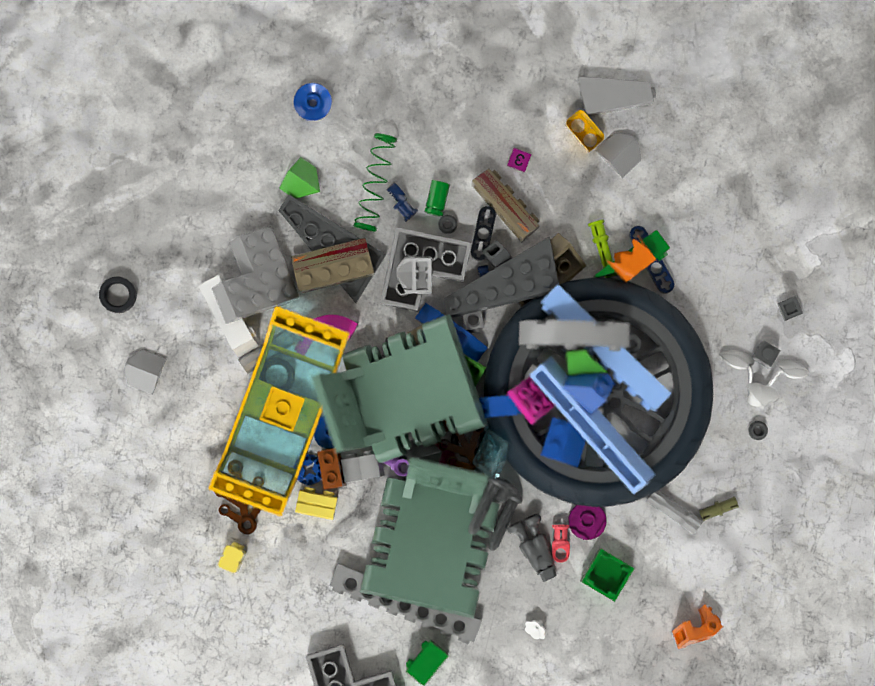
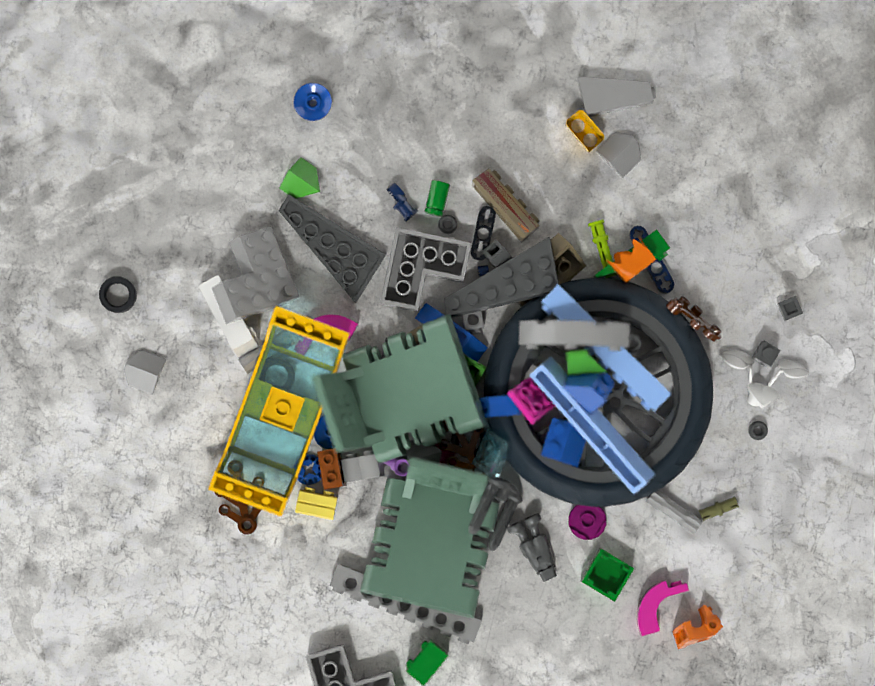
(232, 557): light yellow brick -> none
(332, 265): dark tan slope -> none
(385, 138): green piece -> none
(415, 275): light grey slope -> none
(519, 160): magenta tile -> none
(535, 628): white plant -> none
(560, 543): coral connector -> none
(648, 605): none -> dark pink arch
(697, 321): none -> reddish brown plant

